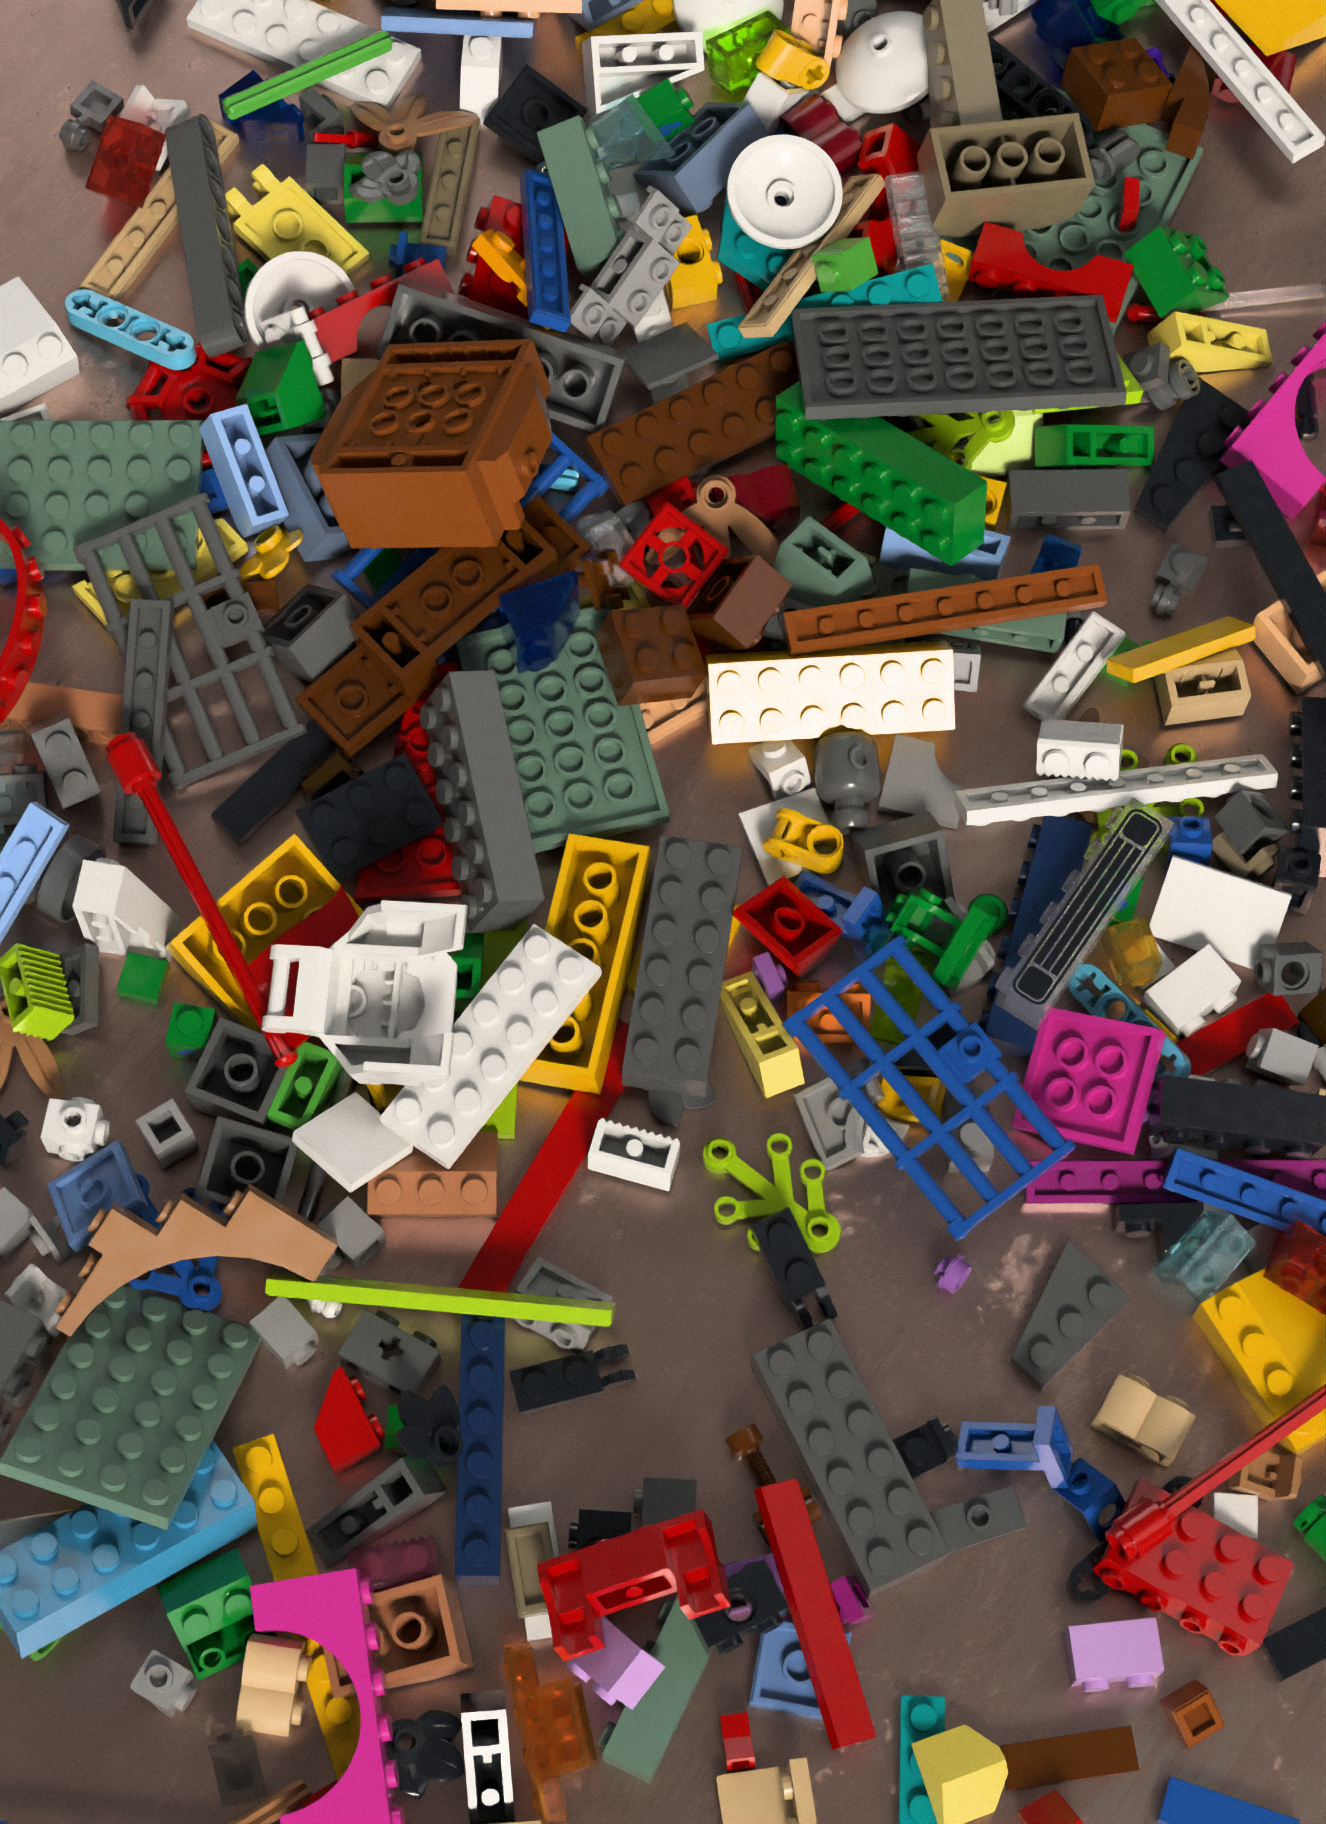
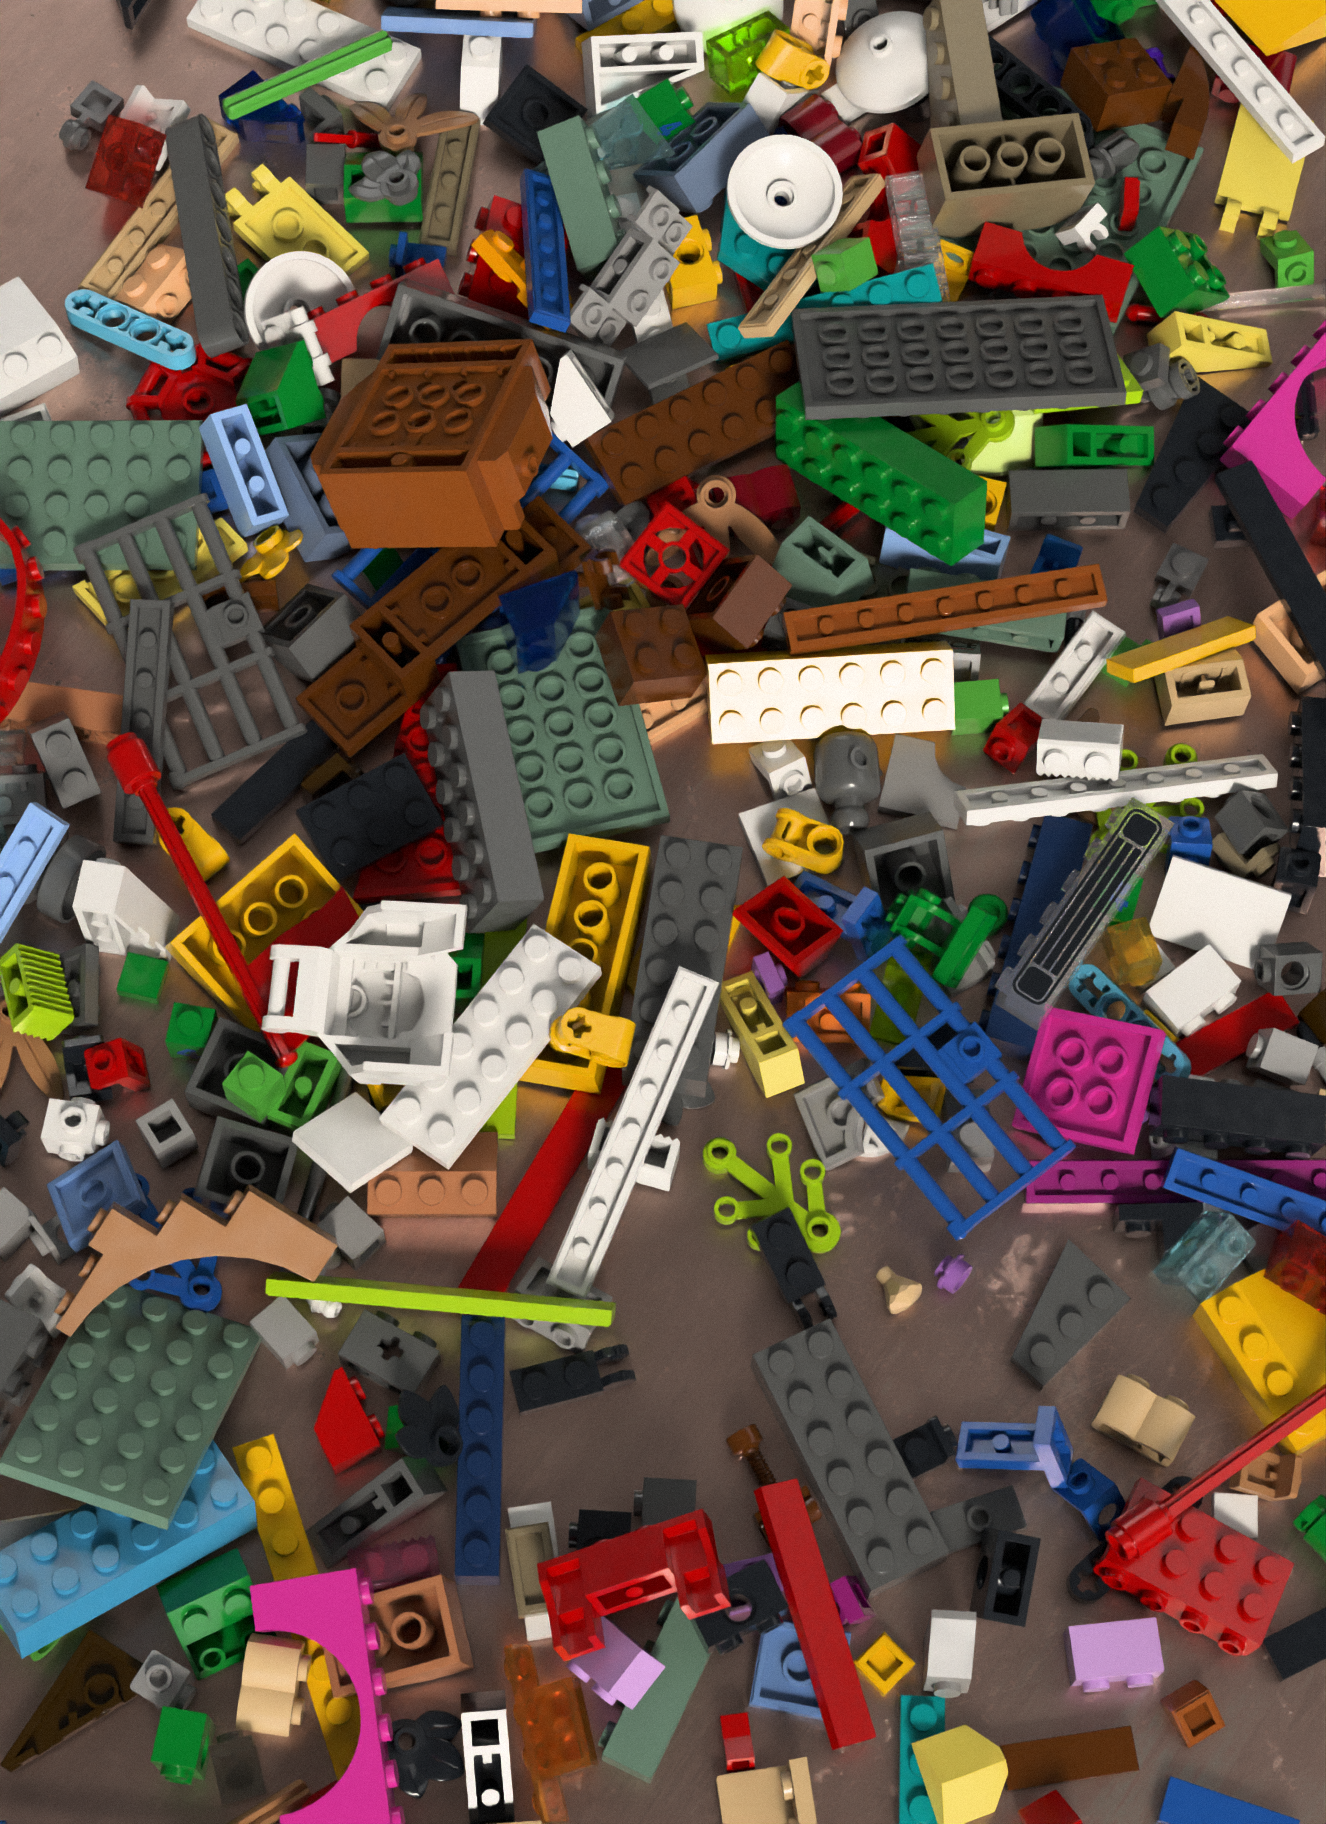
(76, 1068): none -> black bracket
(85, 1691): none -> dark brown wing
(117, 1063): none -> red bracket
(159, 285): none -> light nougat bracket
(182, 1745): none -> green brick
(203, 848): none -> yellow piece
(254, 1086): none -> bright green brick
(577, 403): none -> white slope
(600, 1038): none -> yellow piece
(632, 1133): none -> white tile
(725, 1049): none -> white plate
(884, 1664): none -> yellow tile
(899, 1291): none -> tan rock
(948, 1652): none -> slope
(978, 706): none -> bright green brick
(1005, 1576): none -> black brick
(1014, 737): none -> red bracket
(1082, 225): none -> white tile
(1178, 618): none -> medium lavender plate
(1256, 177): none -> light yellow tile
(1289, 257): none -> bright green bracket

